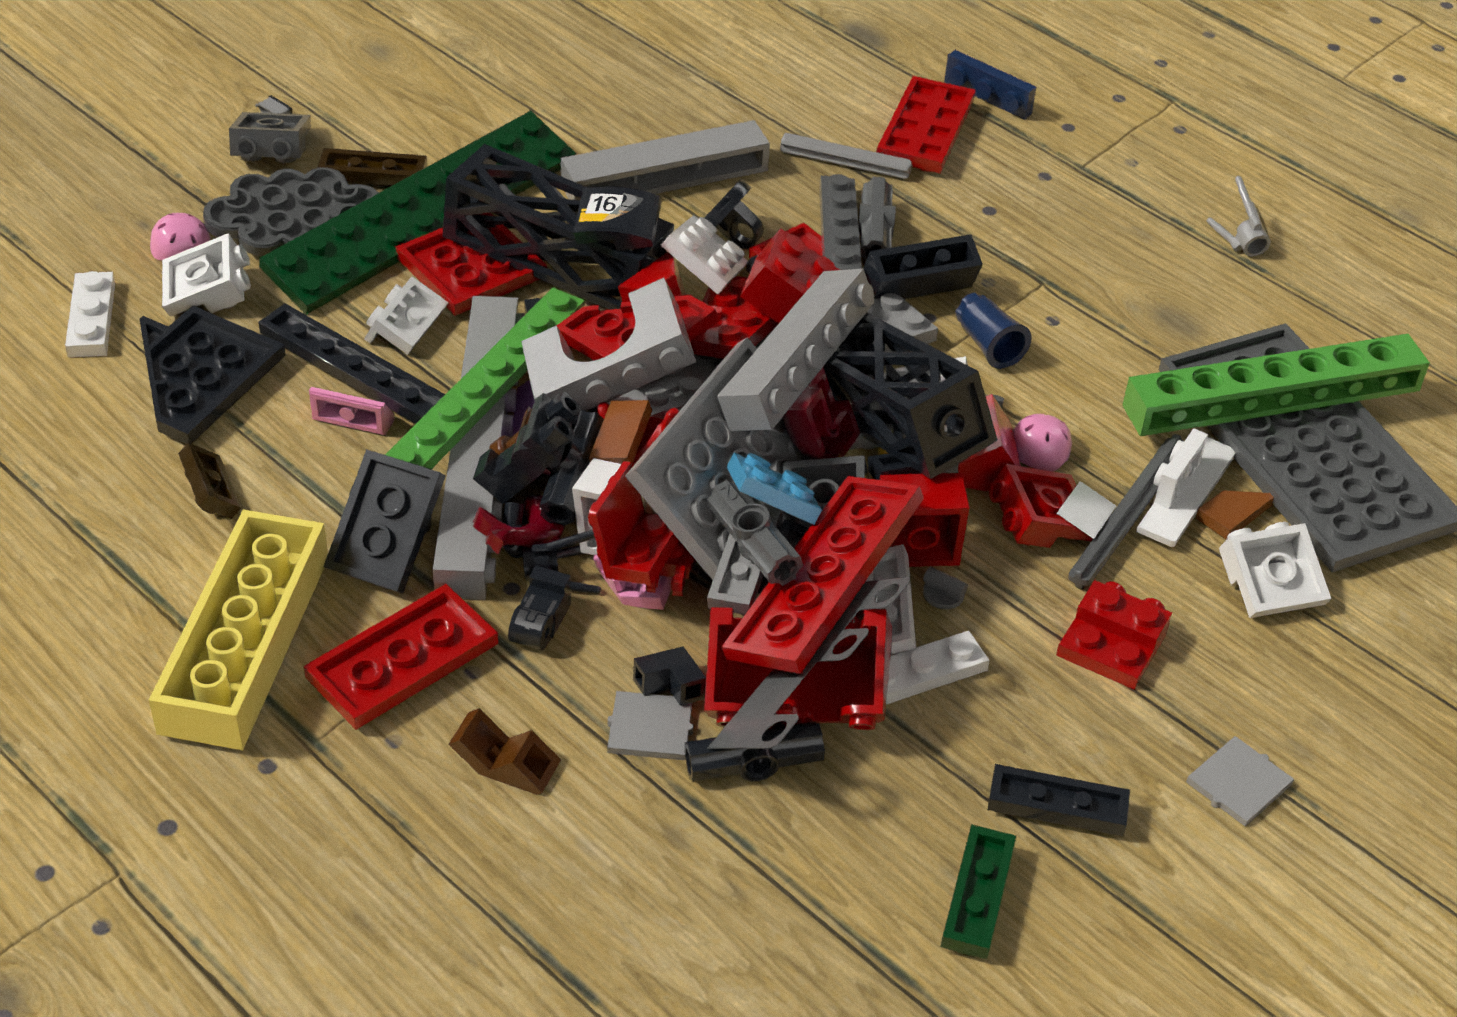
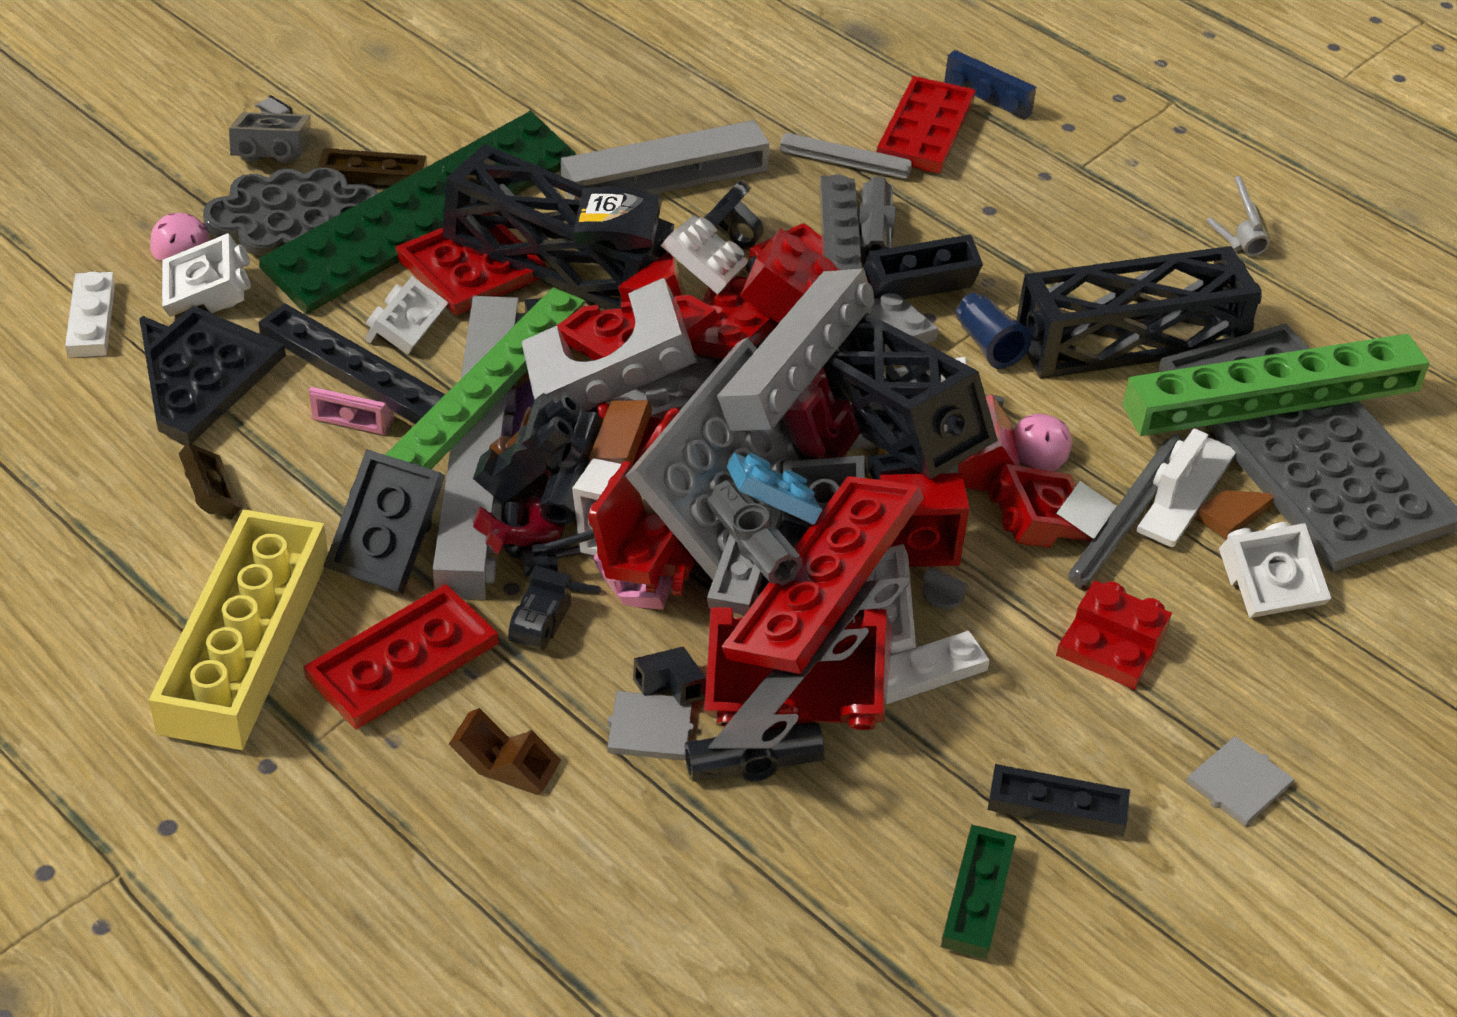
(1222, 291): none -> black piece

